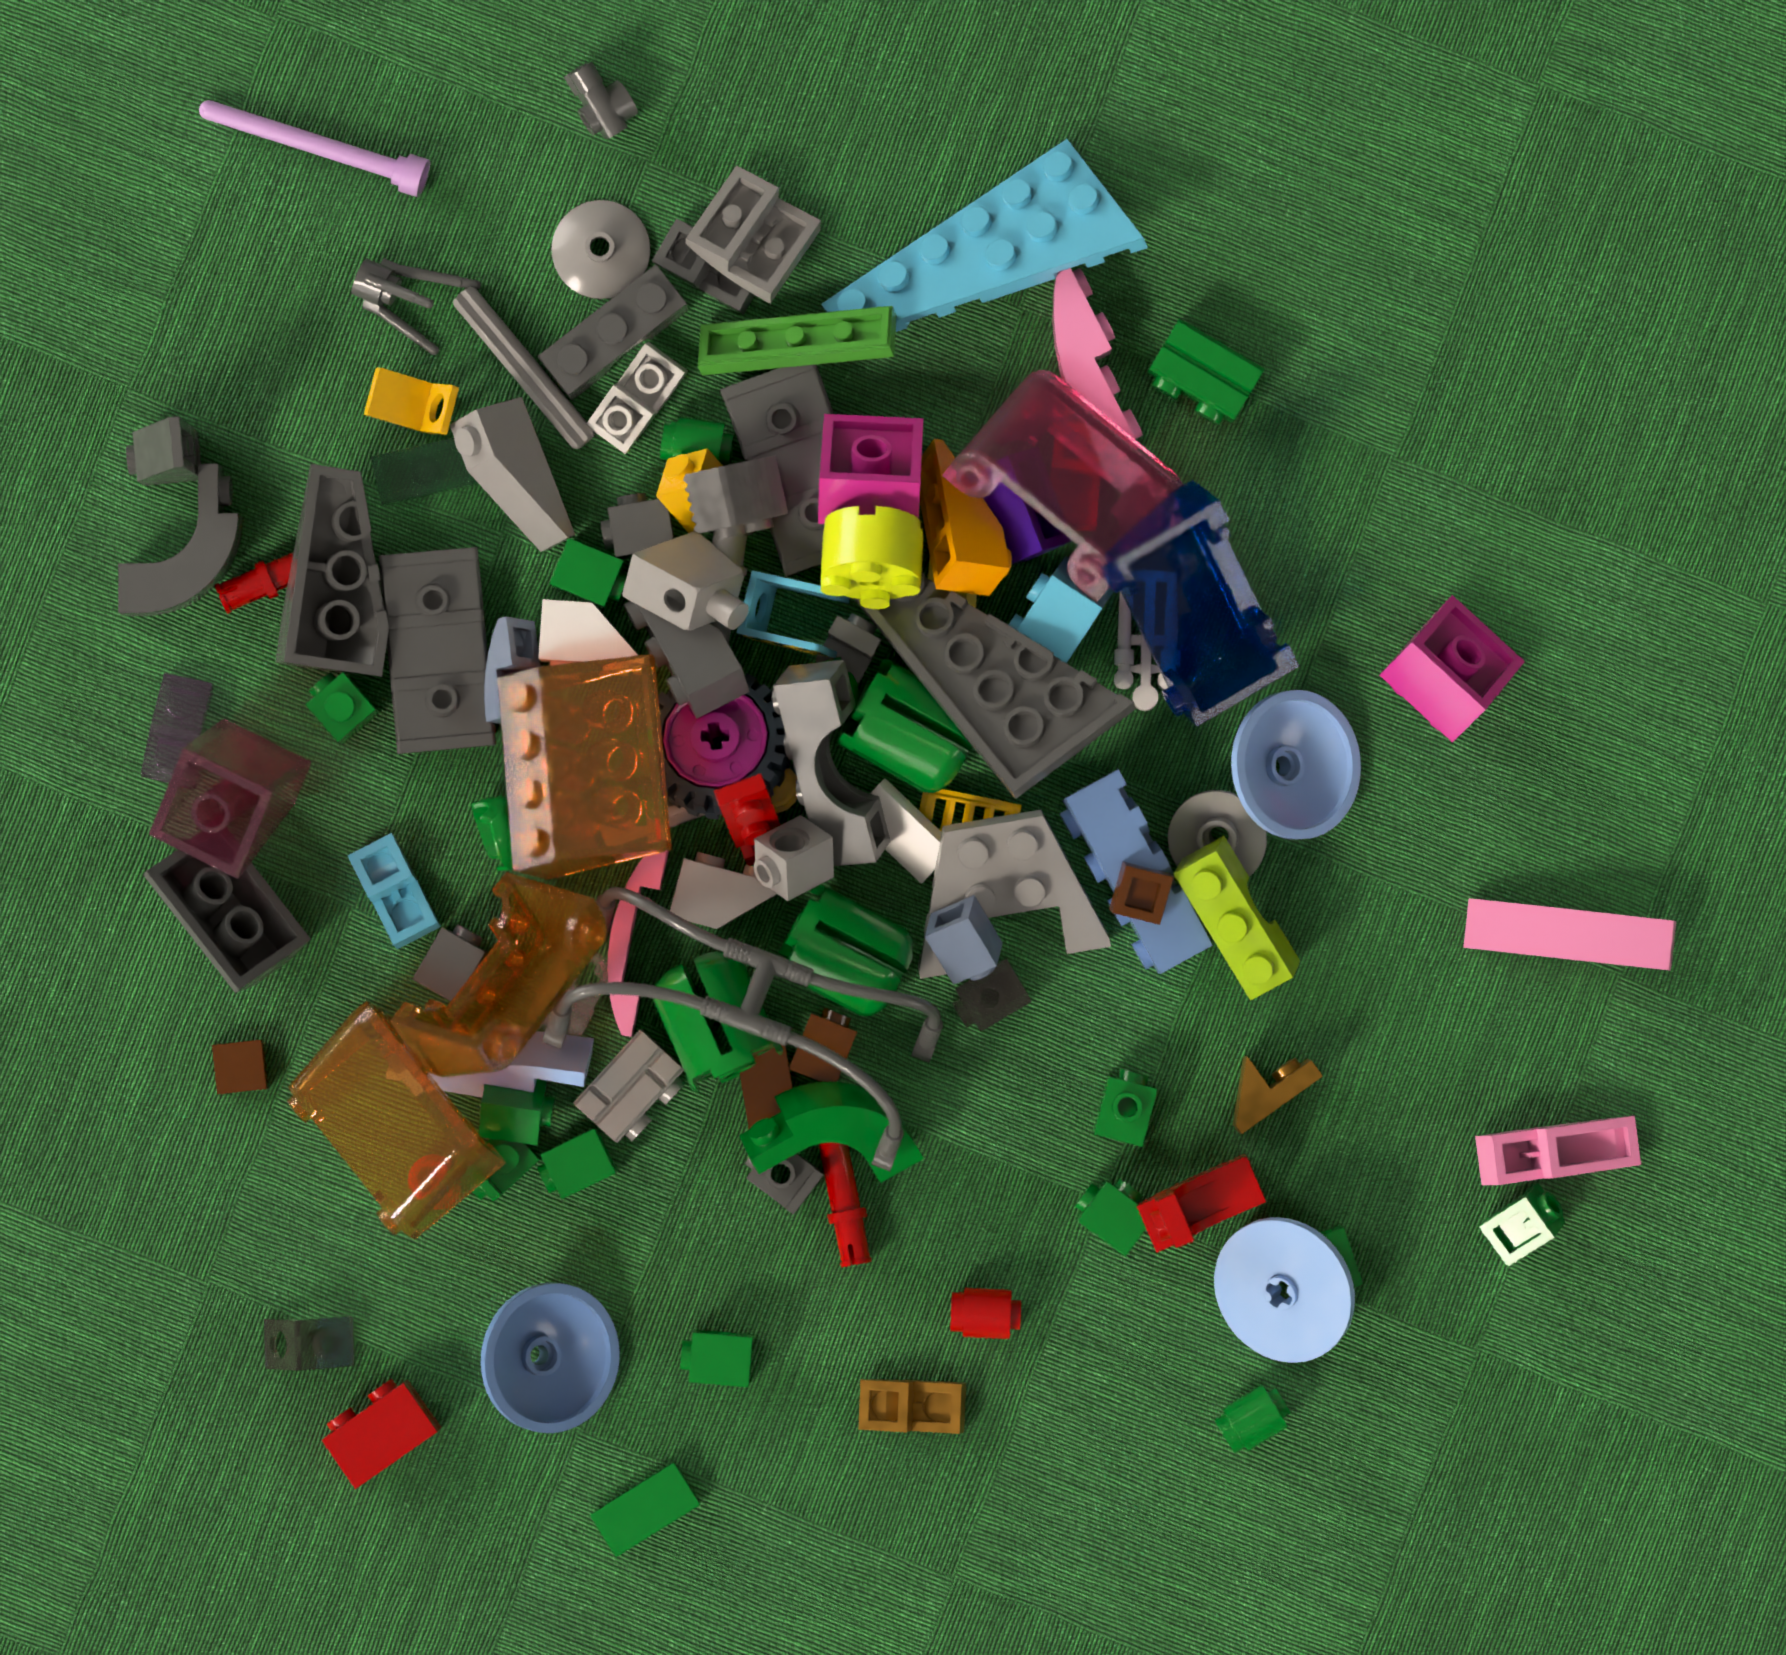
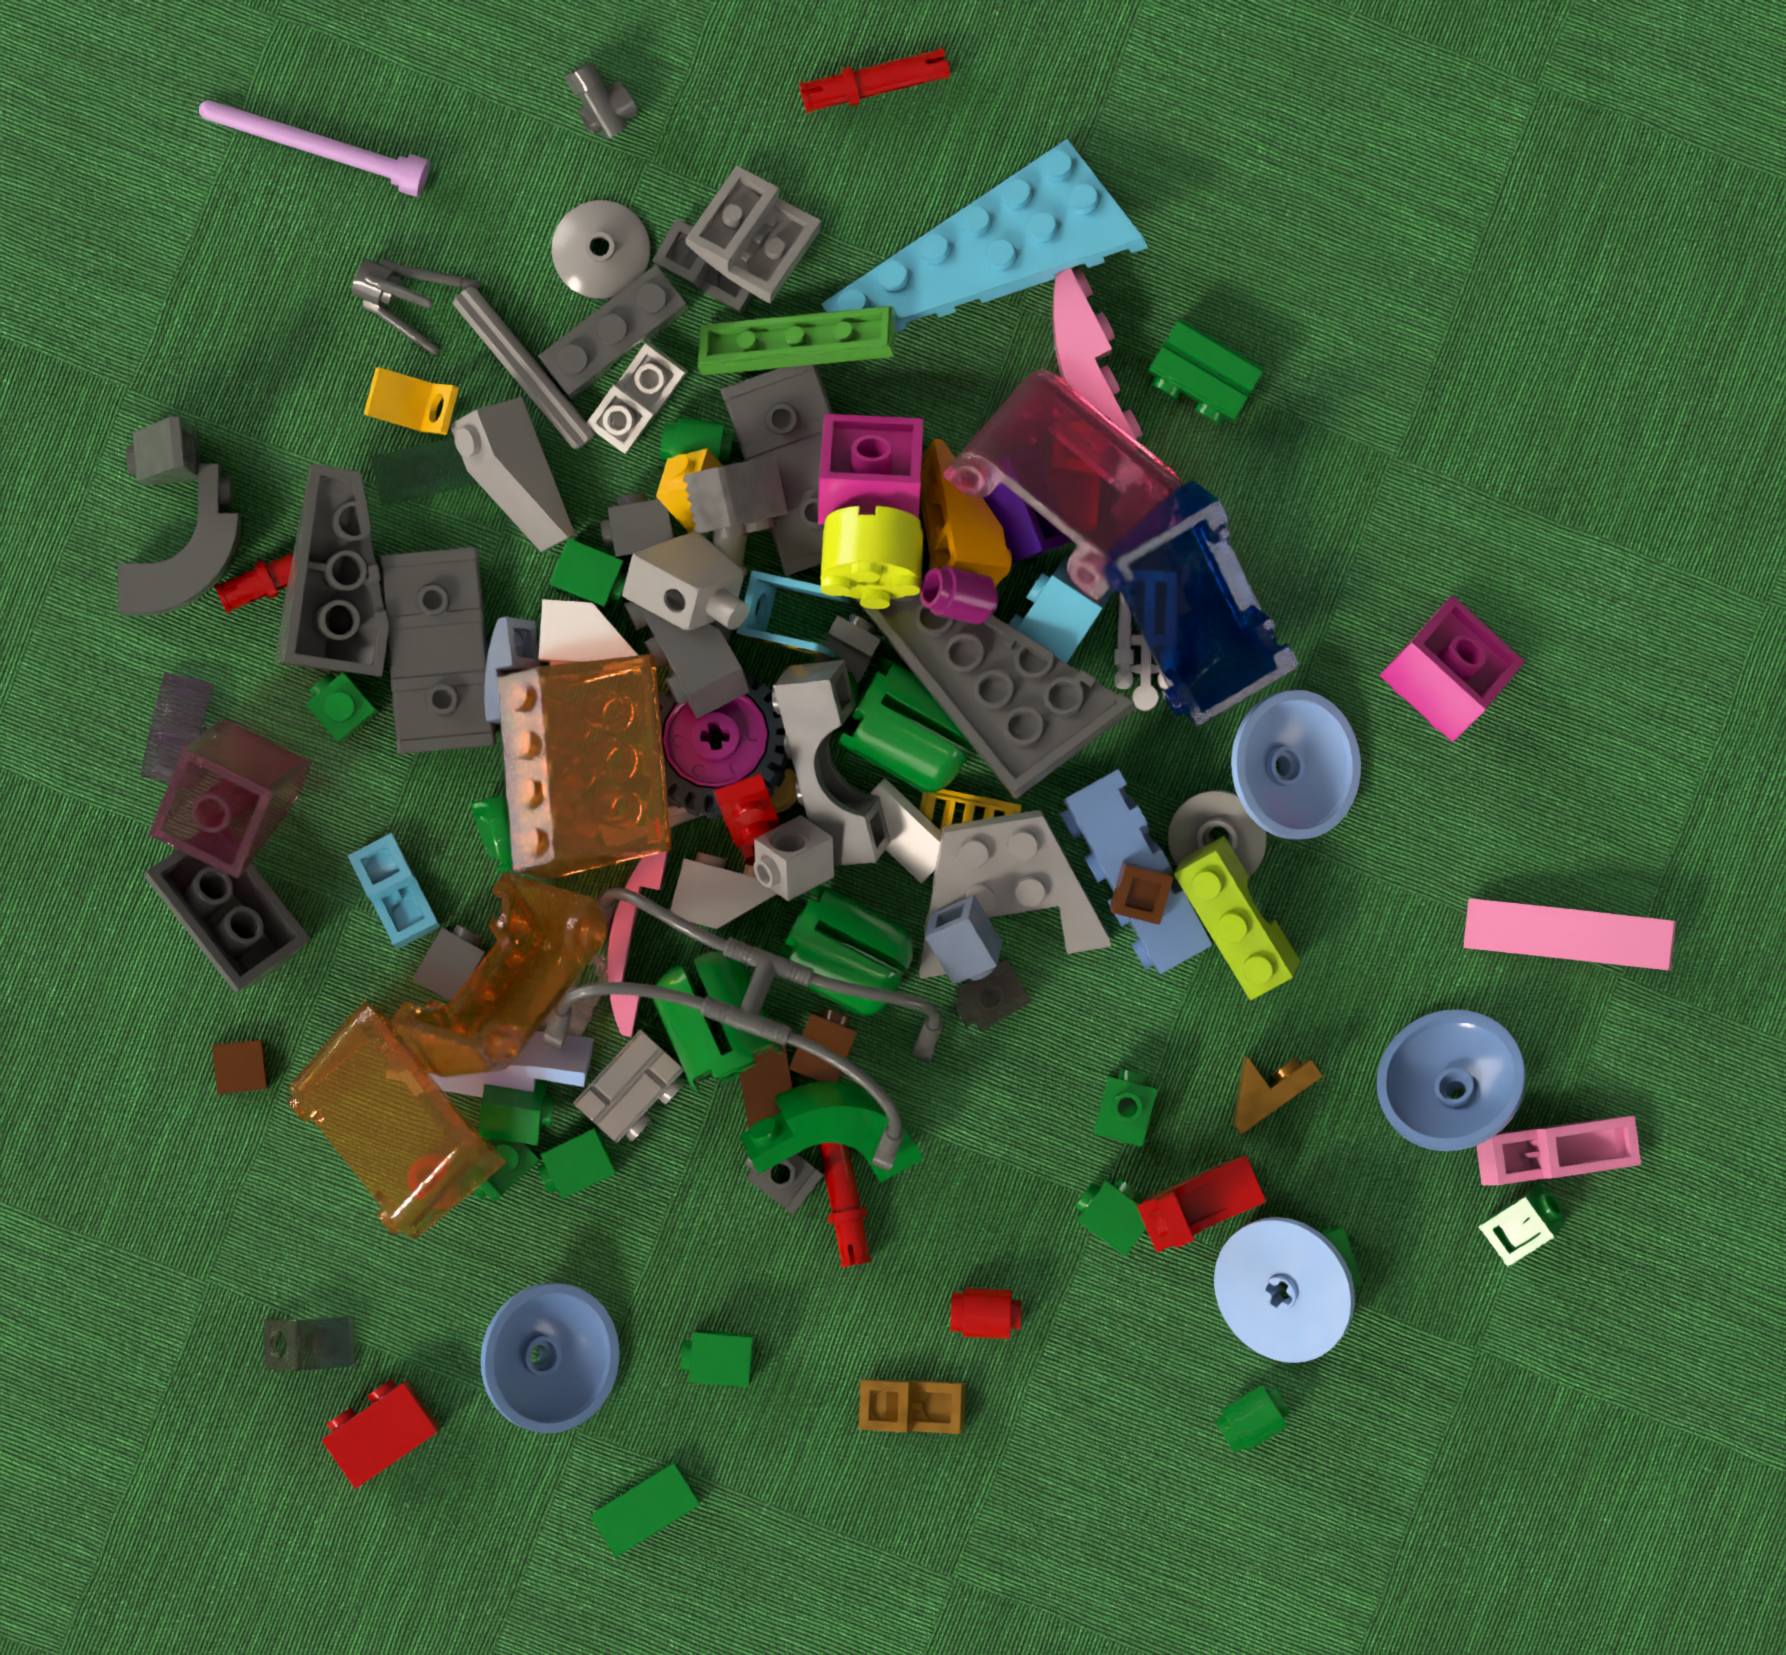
(873, 80): none -> red pin
(959, 594): none -> magenta brick
(1447, 1054): none -> medium blue dish

